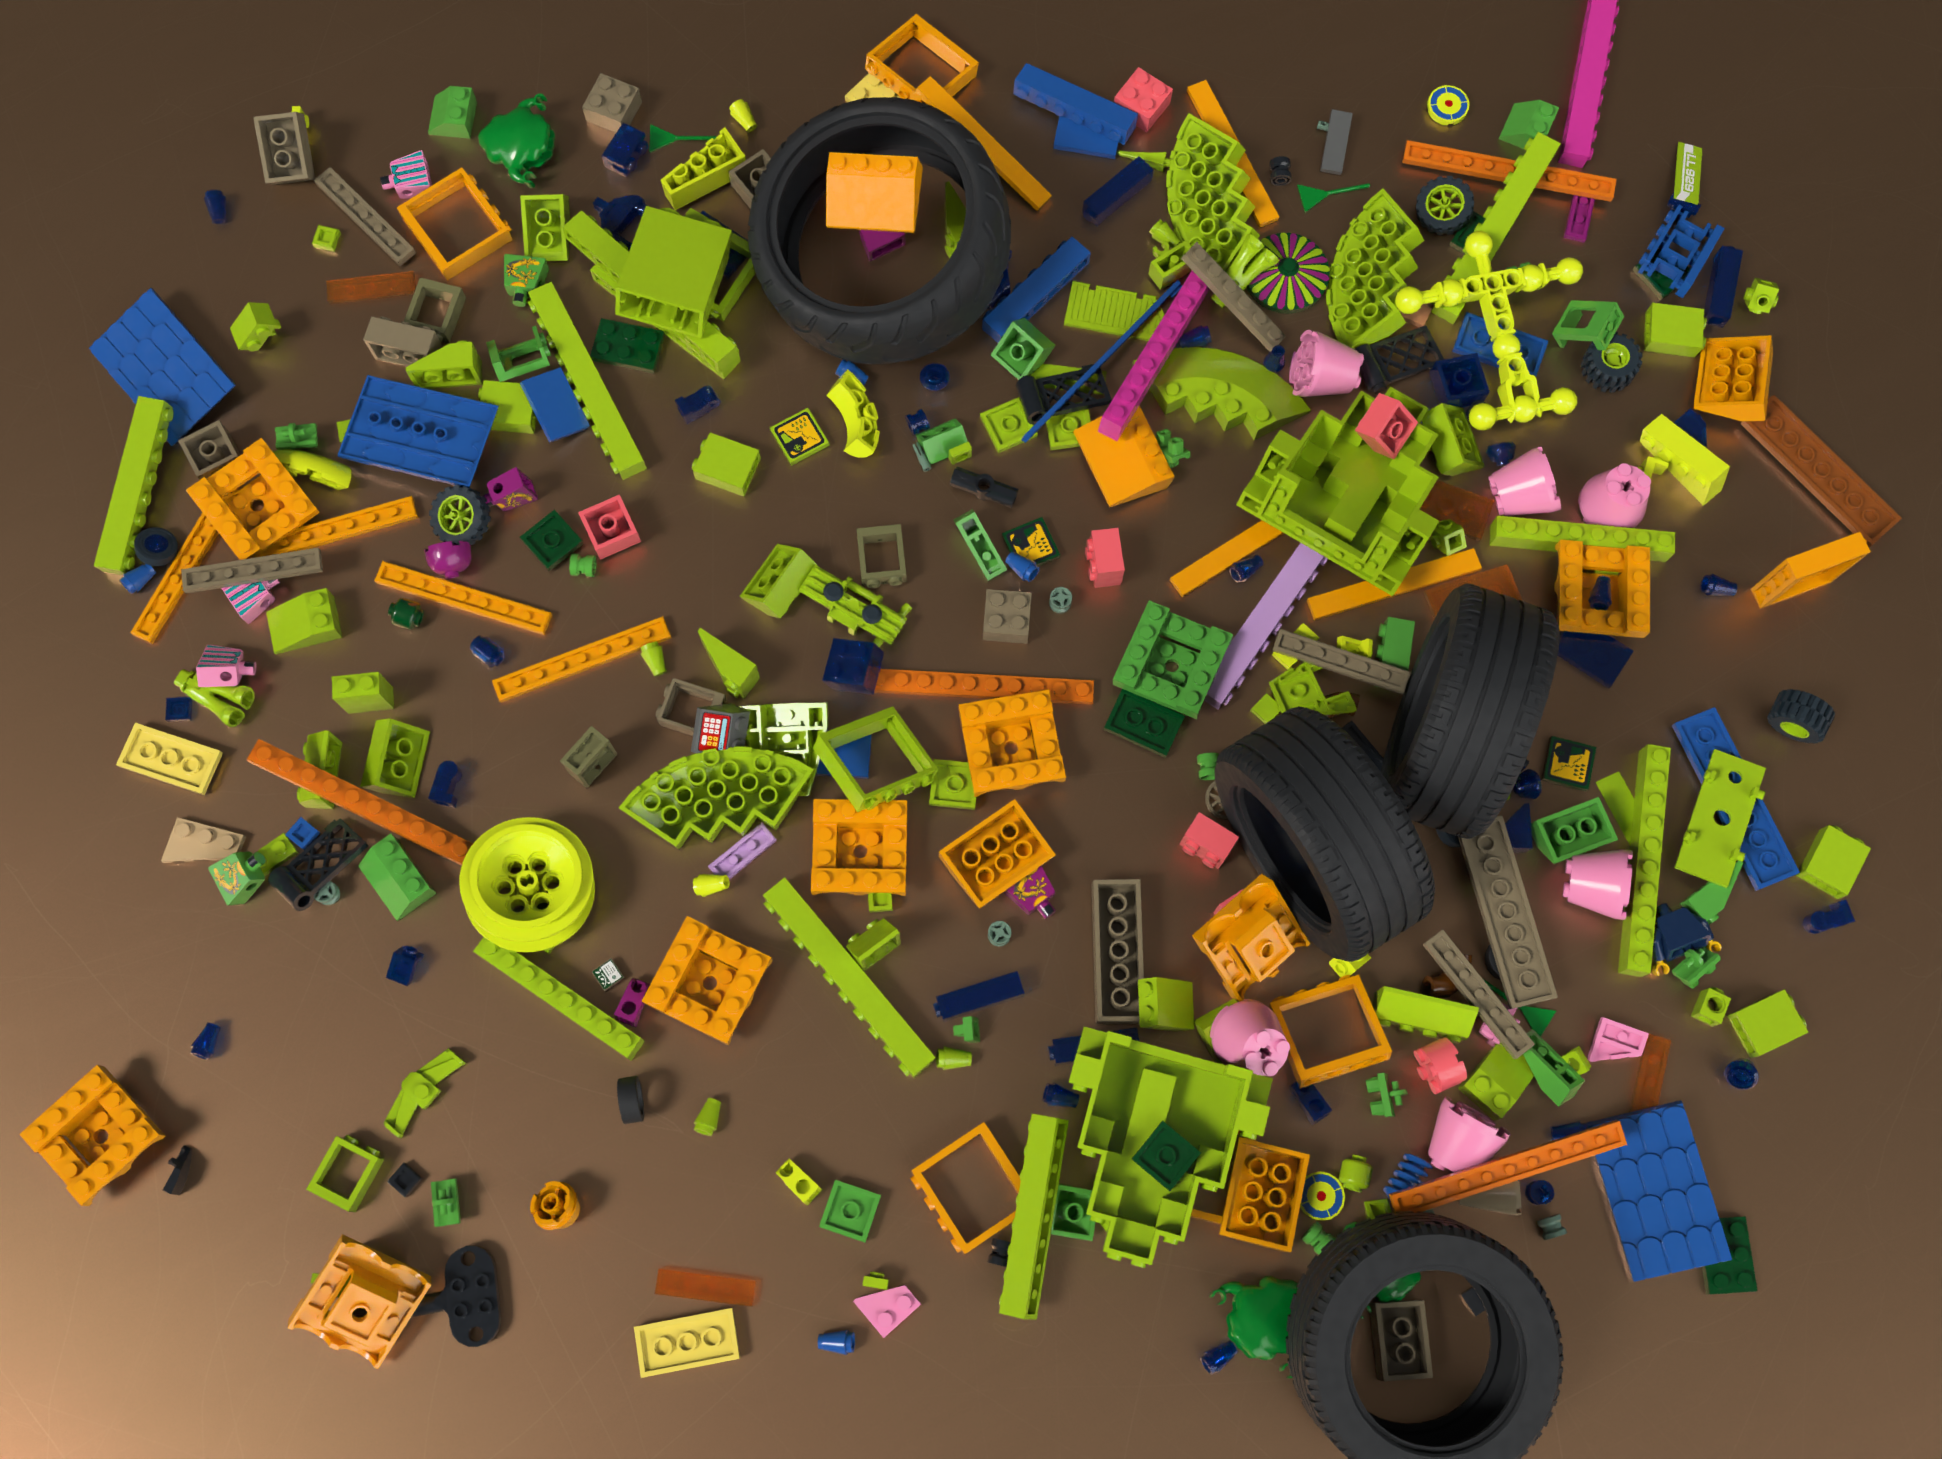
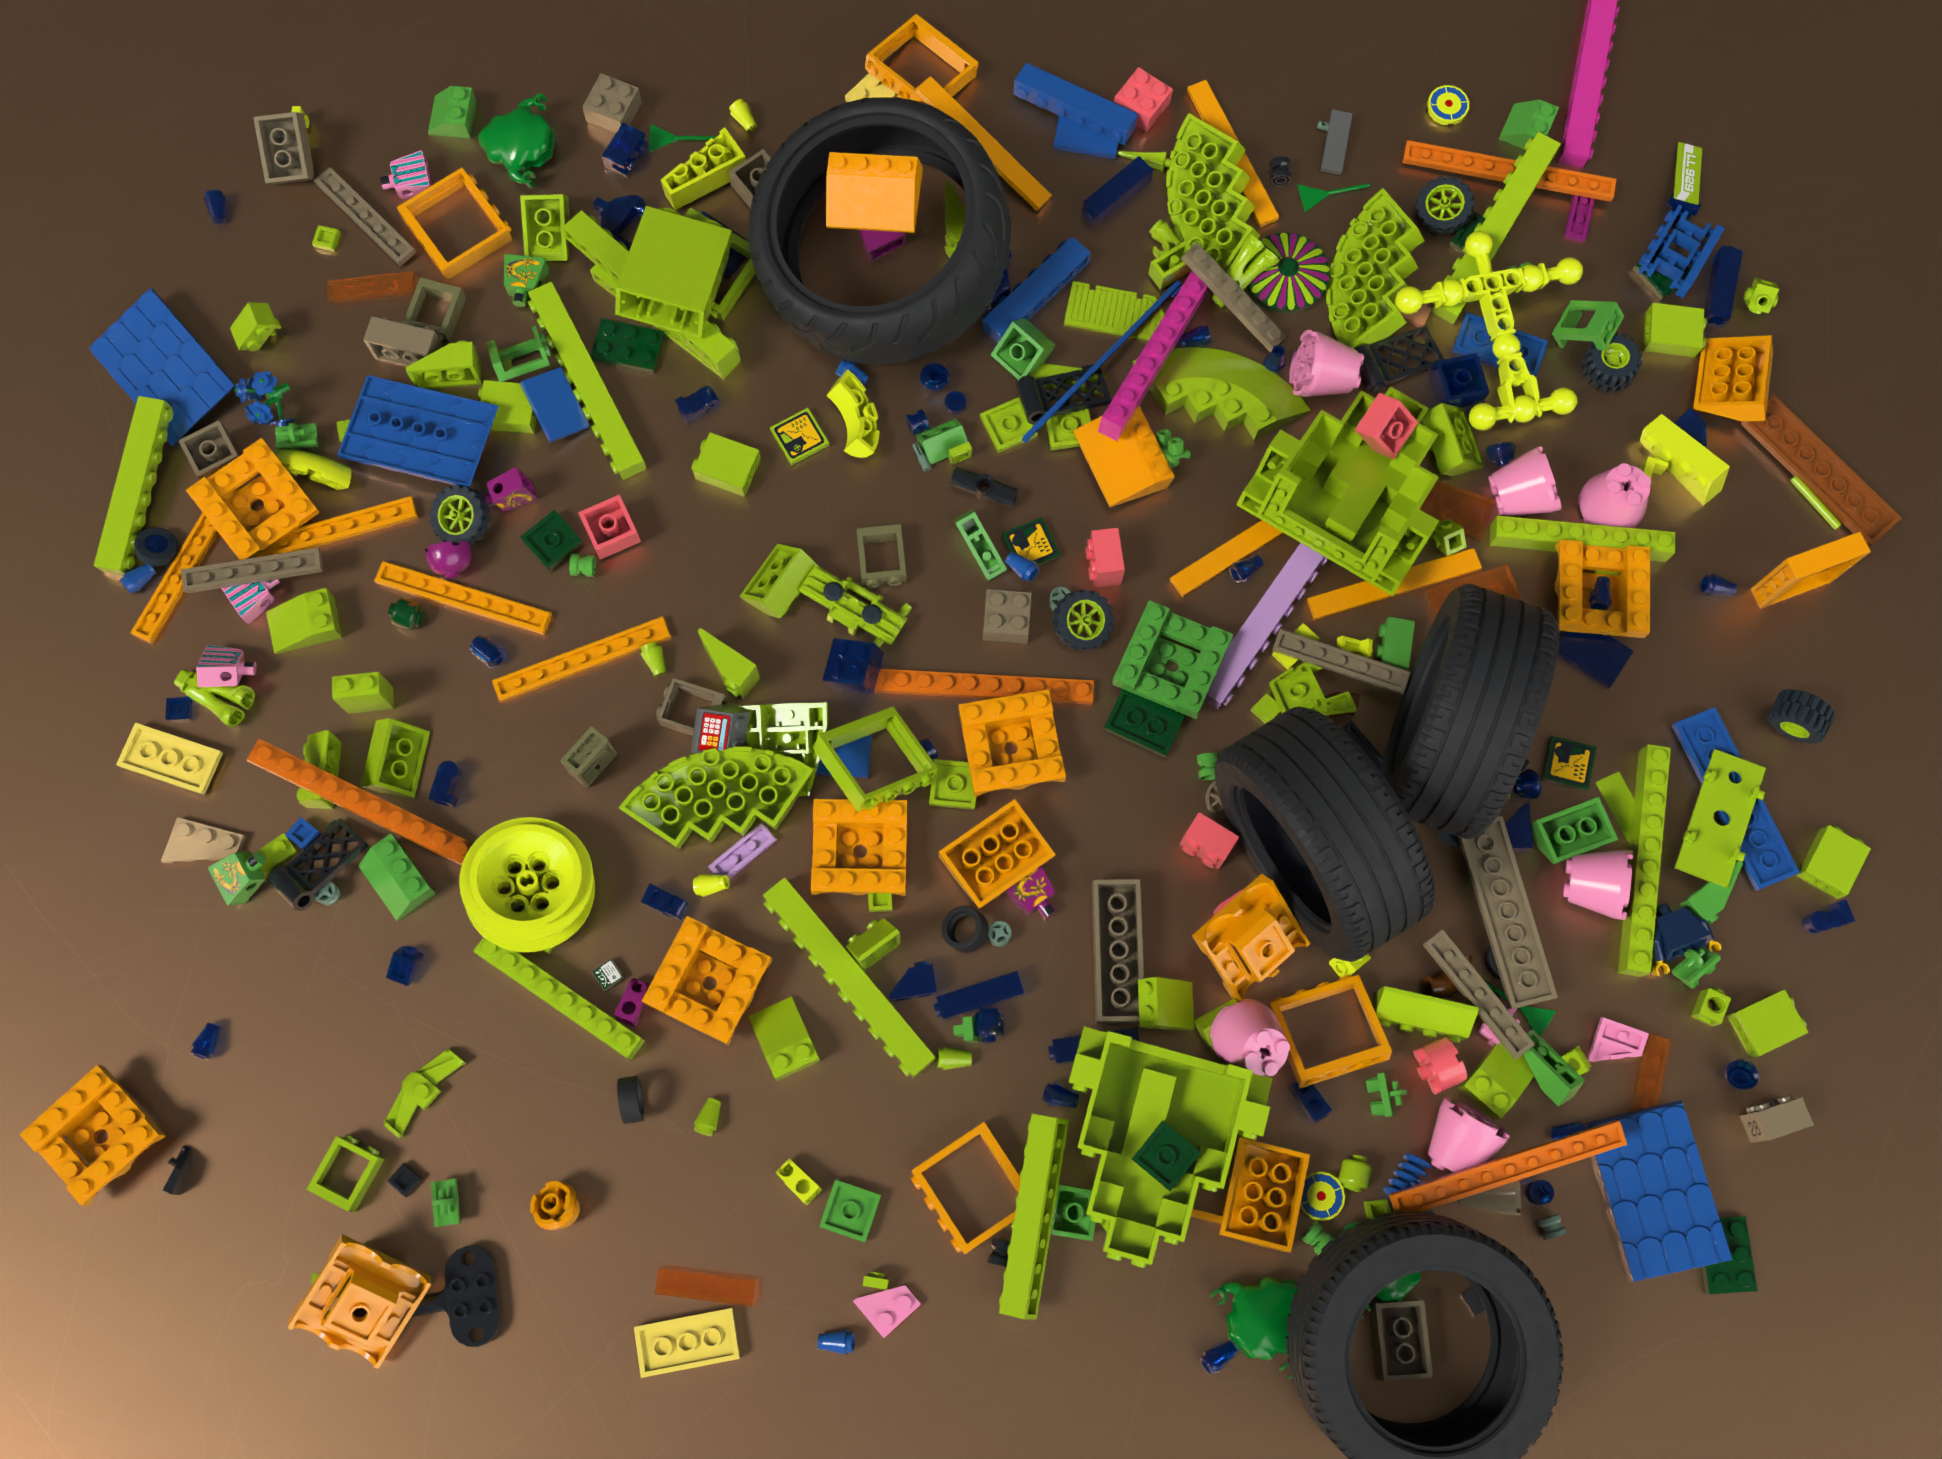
(261, 385): none -> blue plant
(664, 902): none -> clear blue leg
(784, 1039): none -> lime slope
(915, 983): none -> clear blue slope
(929, 748): none -> clear blue tile
(951, 921): none -> black tyre
(955, 402): none -> clear blue tile
(989, 1024): none -> clear blue head
(1103, 622): none -> black wheel
(1776, 1118): none -> dark tan brick
(1816, 503): none -> lime bar

